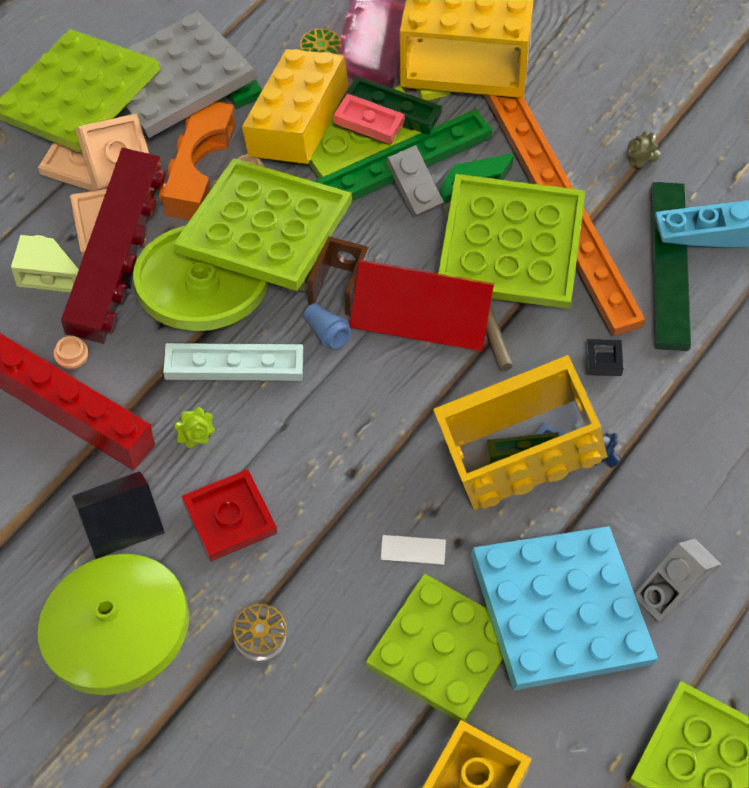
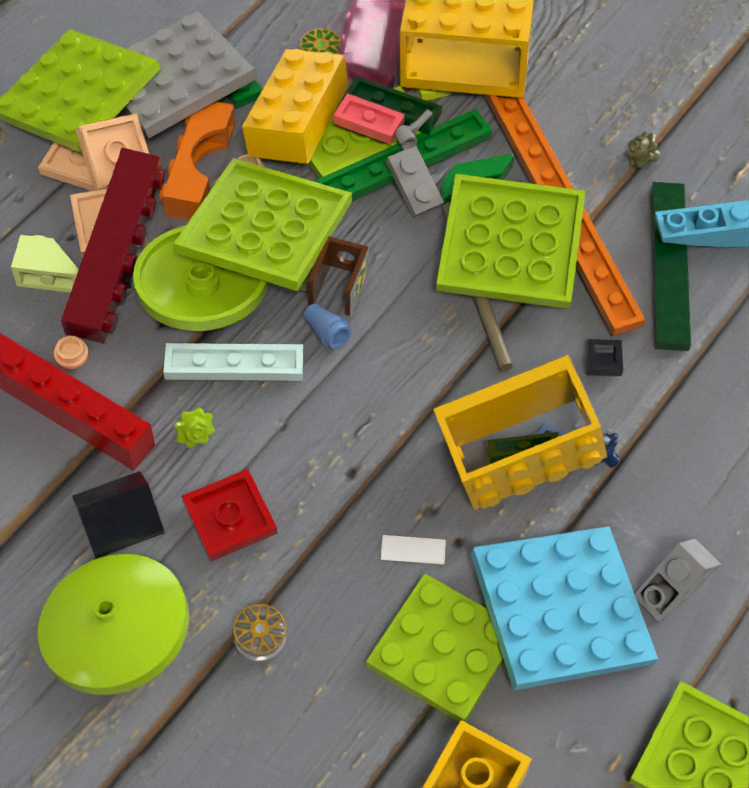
(405, 133): none -> light grey hand
(421, 305): red tile -> none

